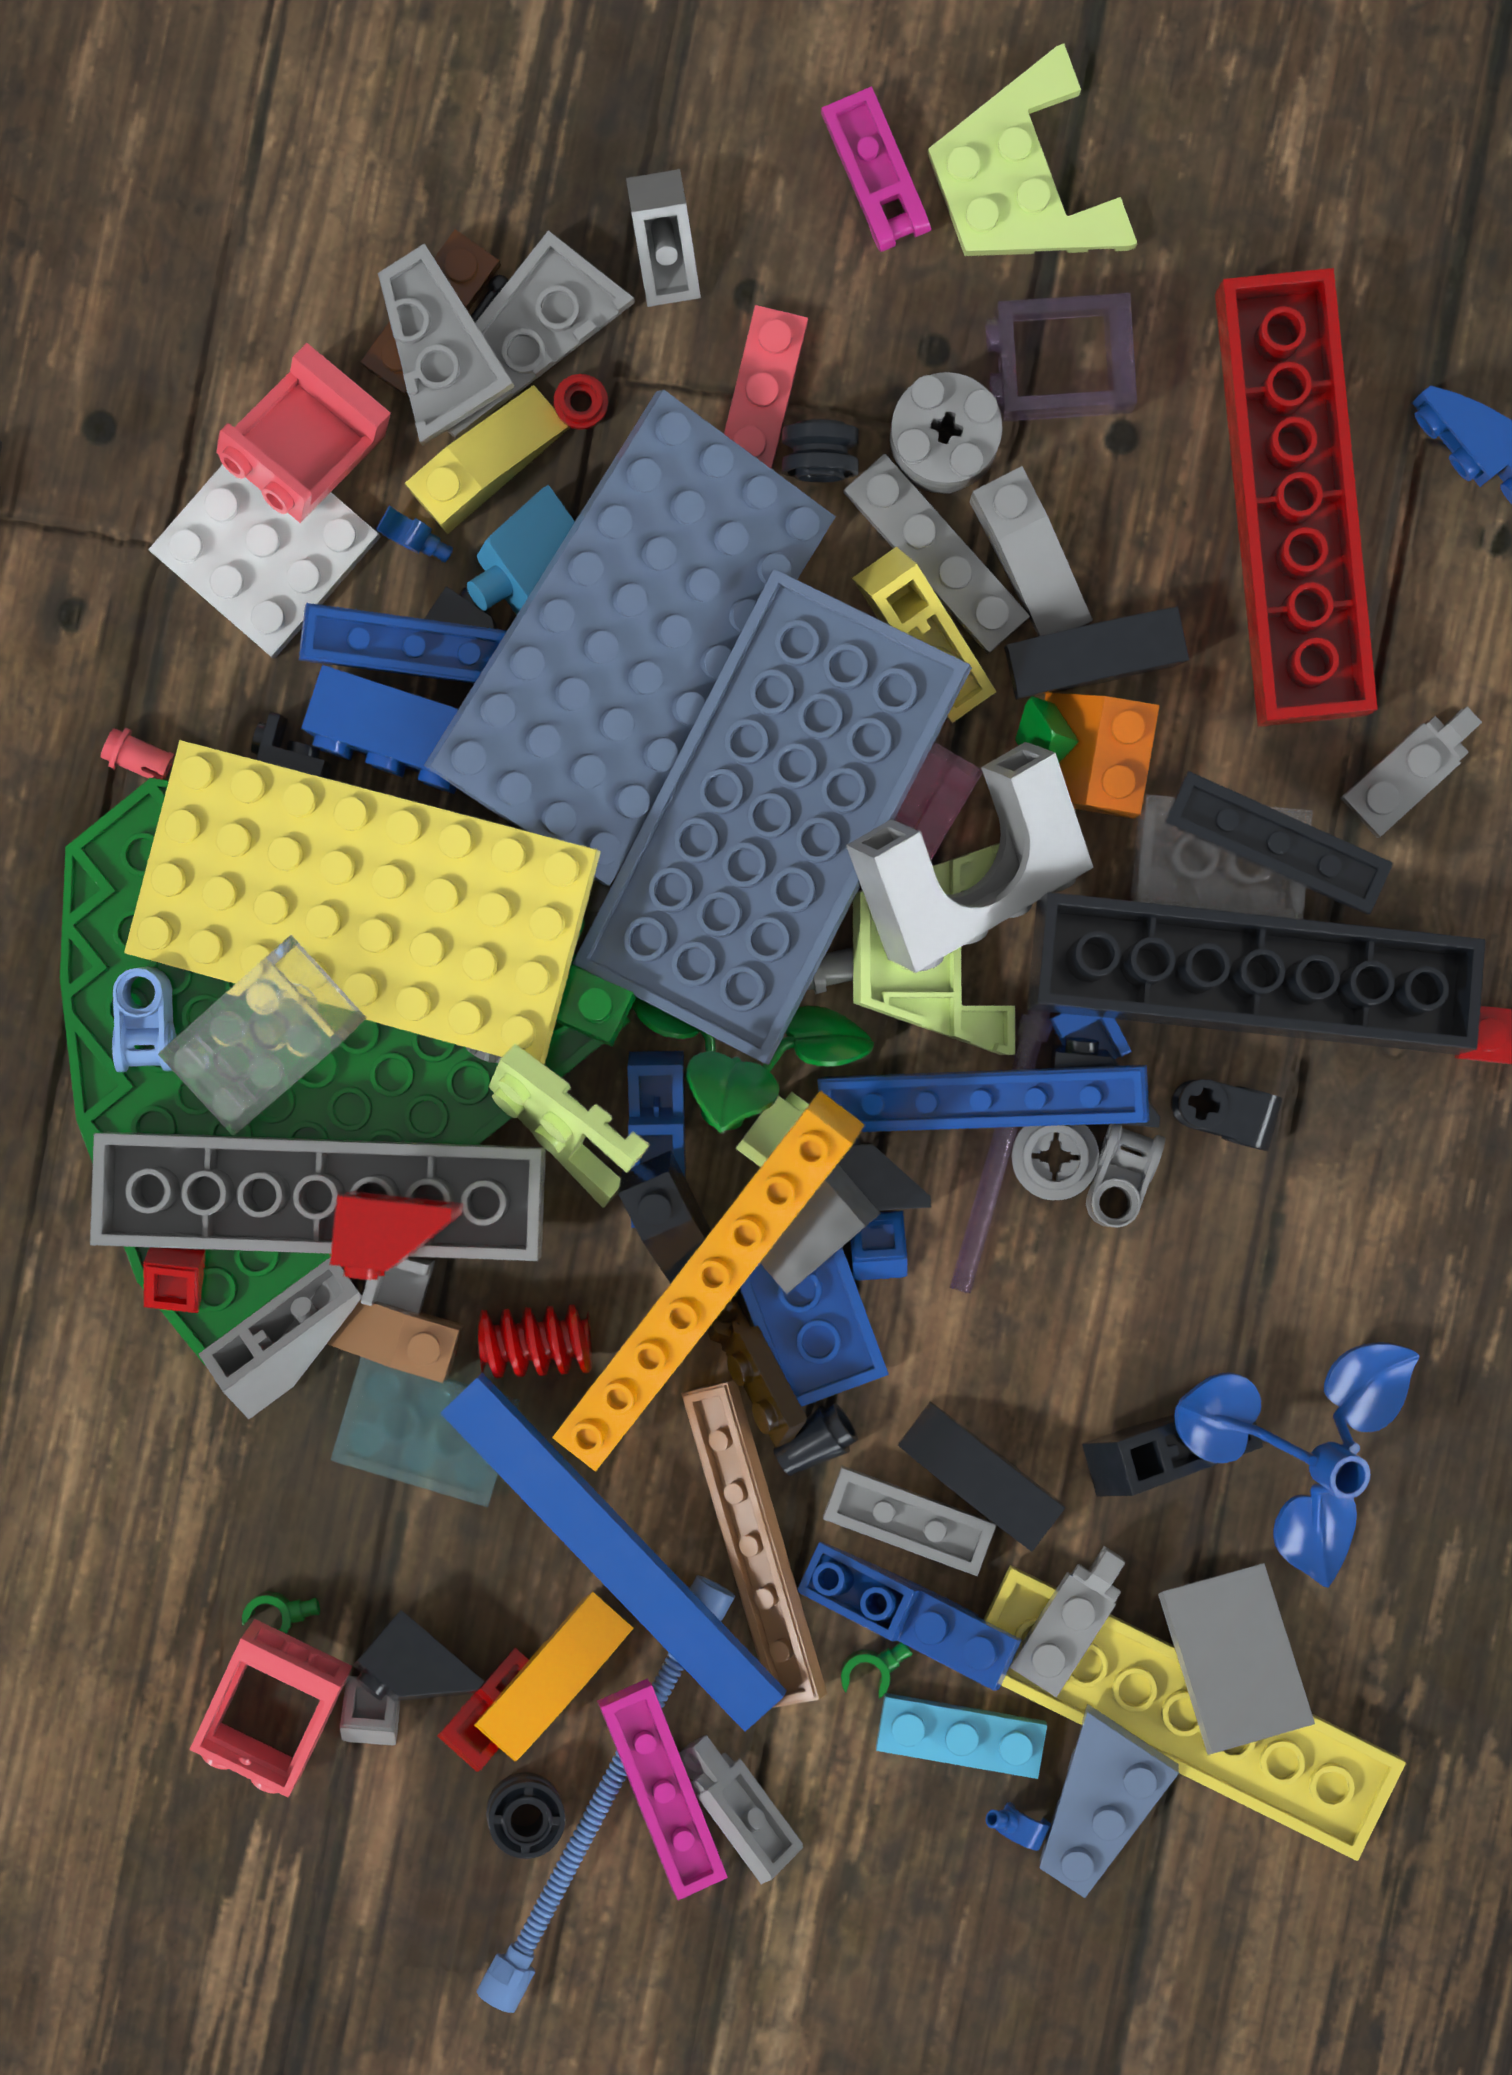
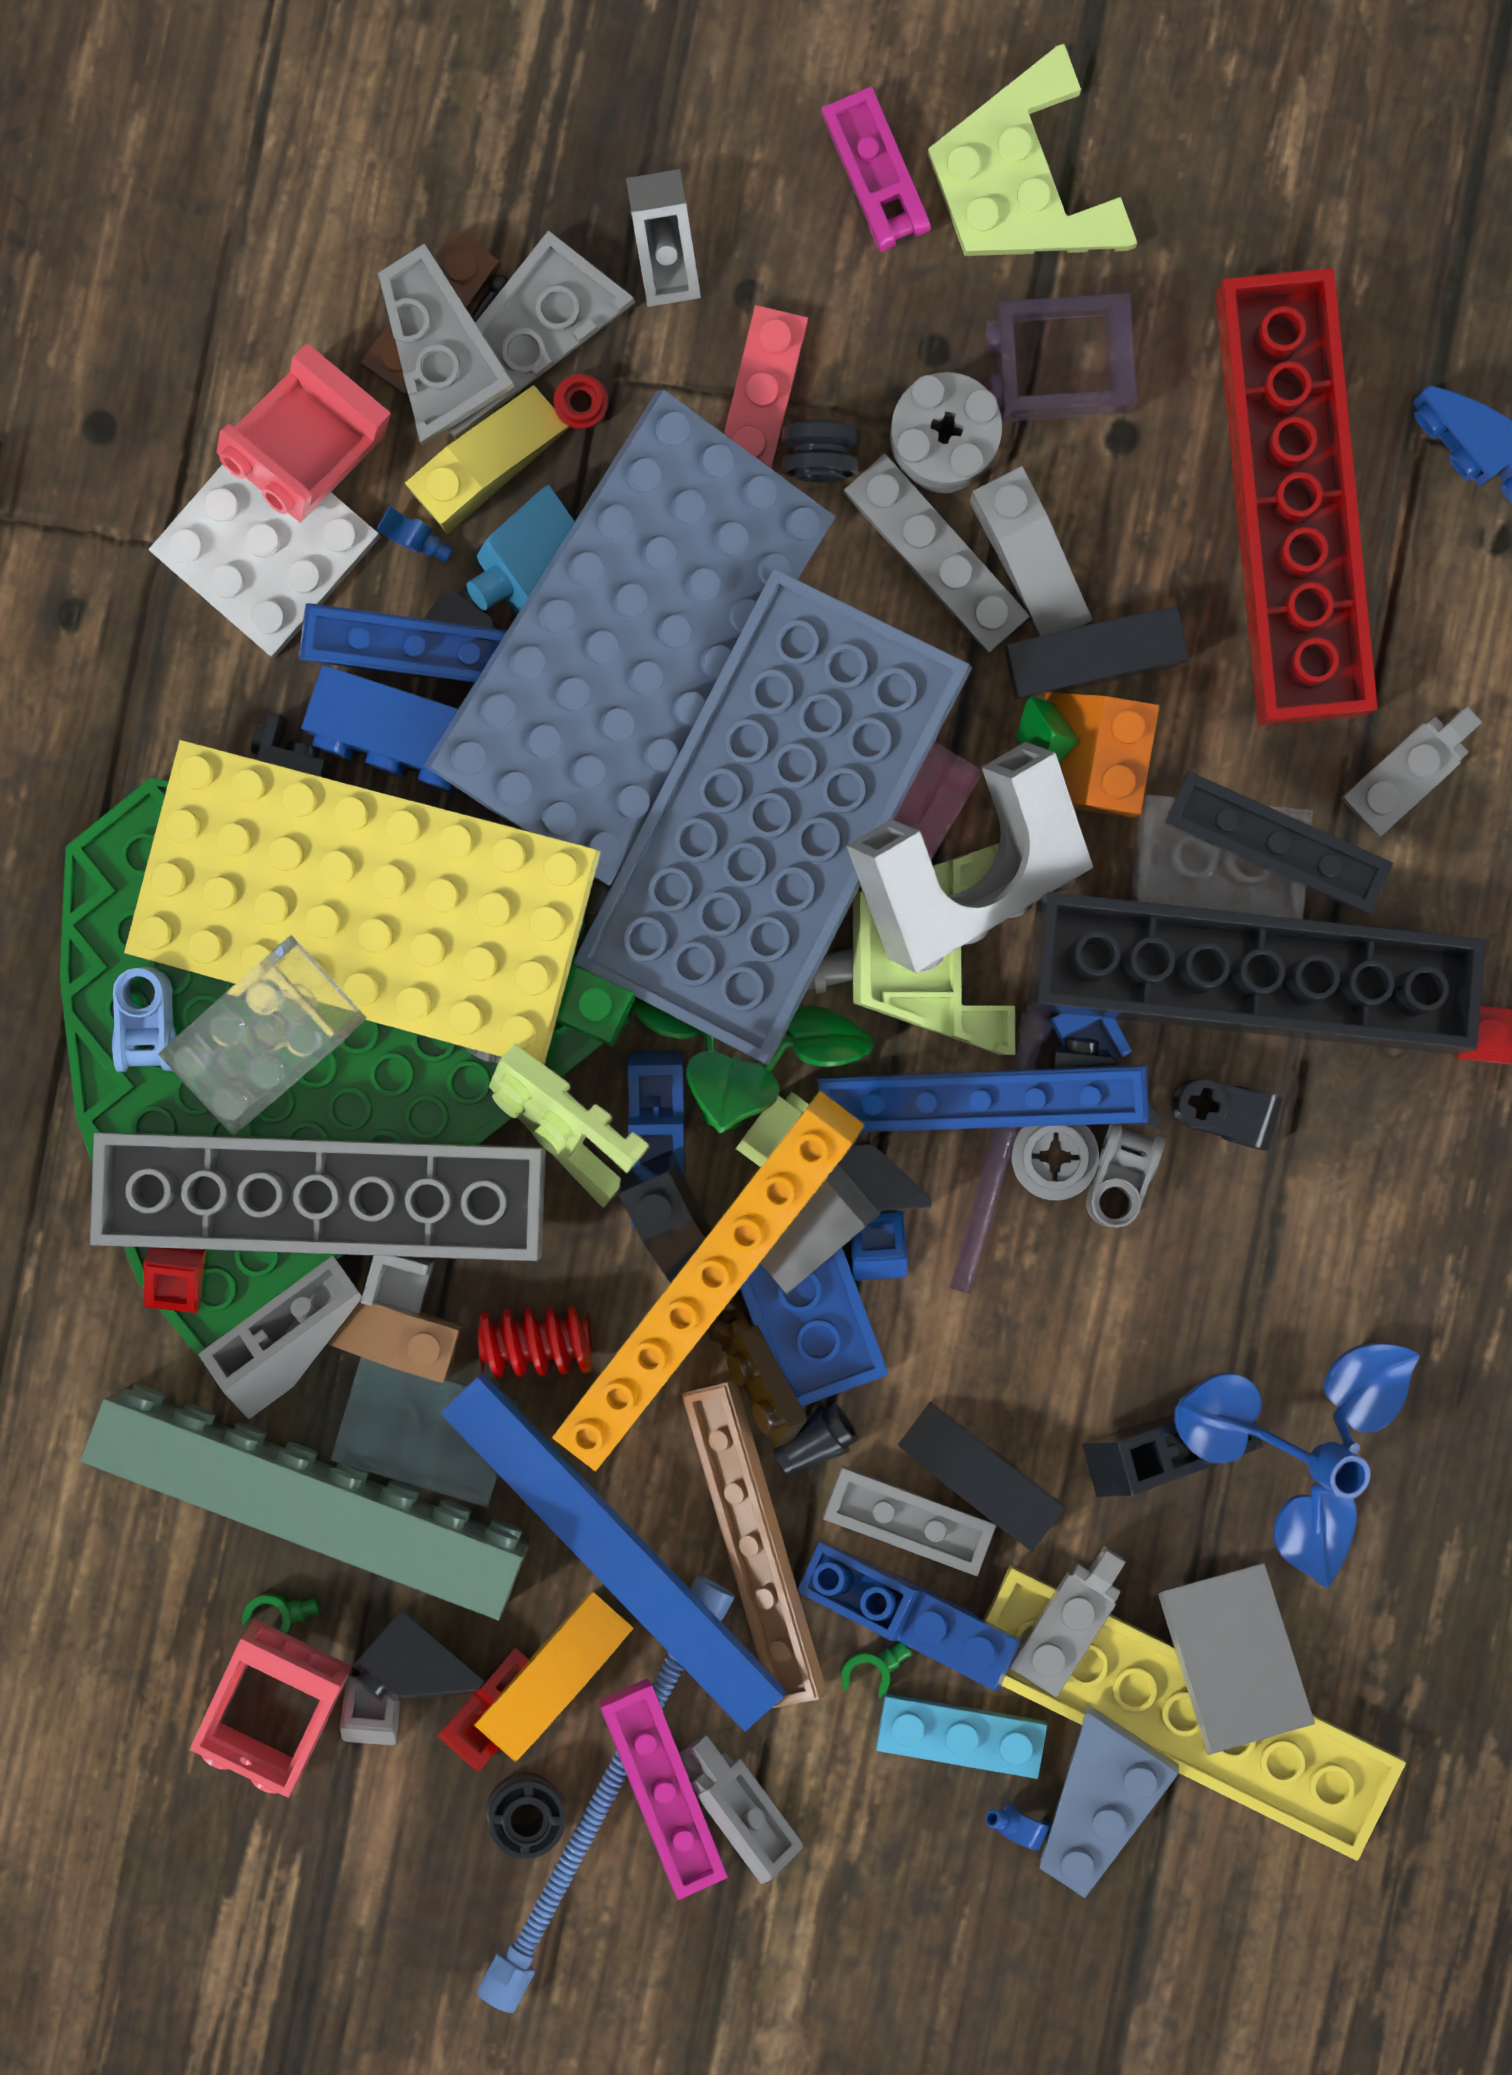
(136, 755): coral pin -> none
(307, 1499): none -> sand green brick
(384, 1230): red slope -> none
(907, 602): light yellow slope -> none

